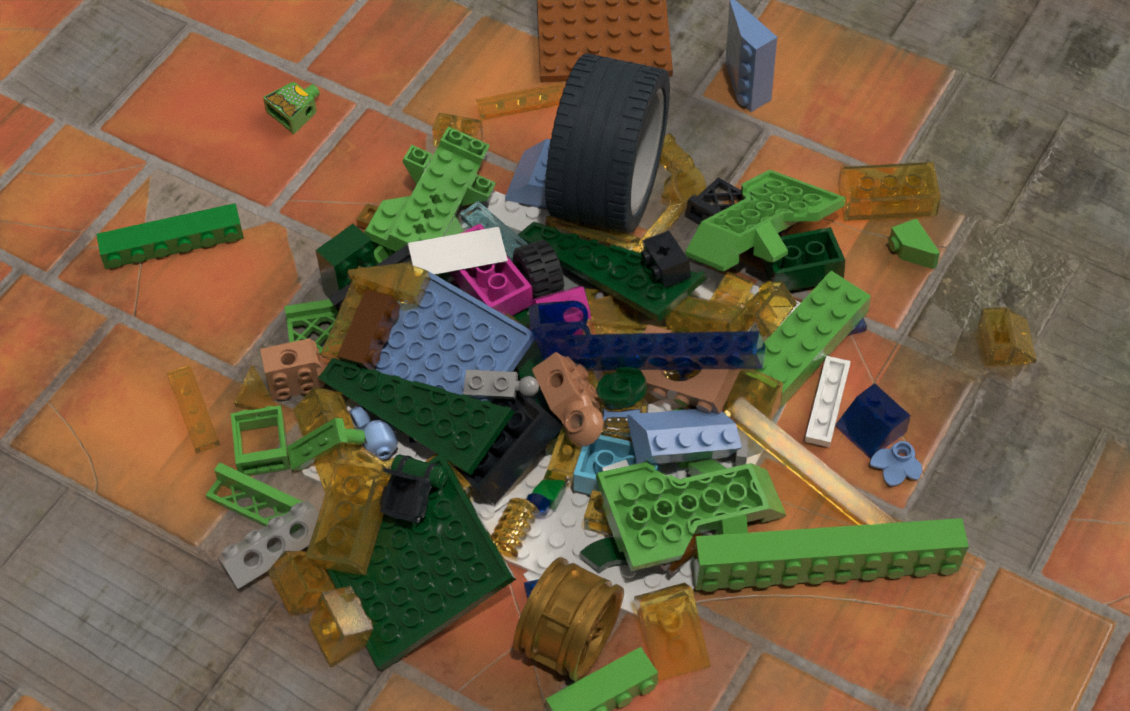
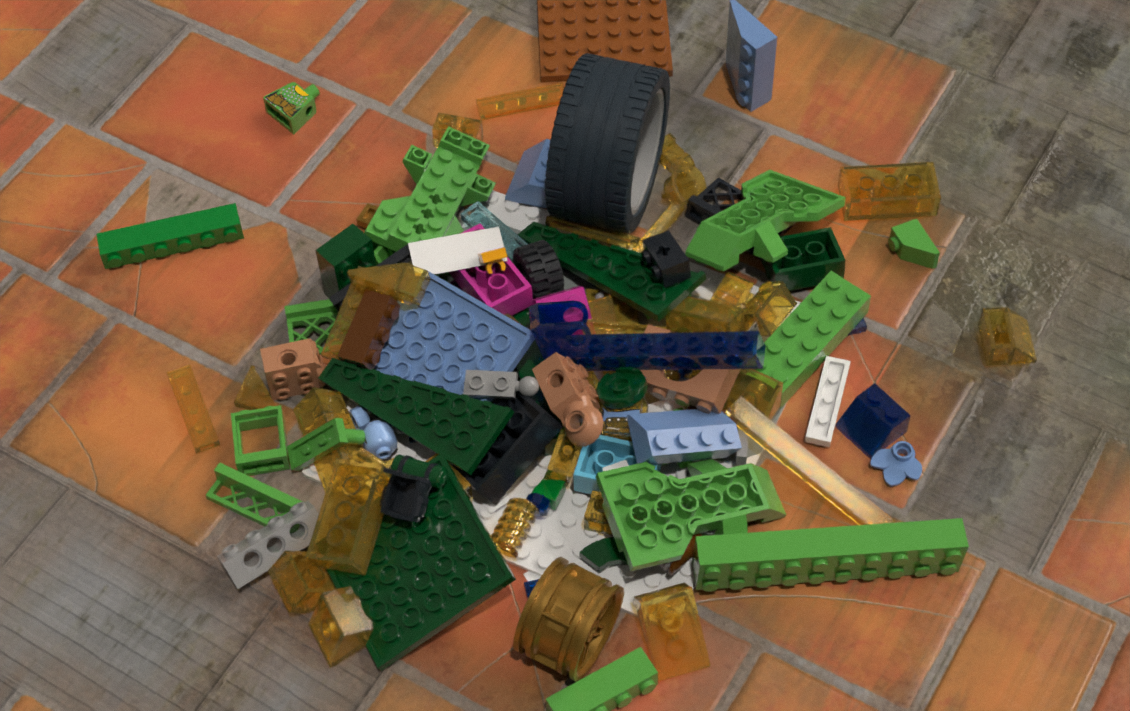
(491, 257): none -> light orange tile

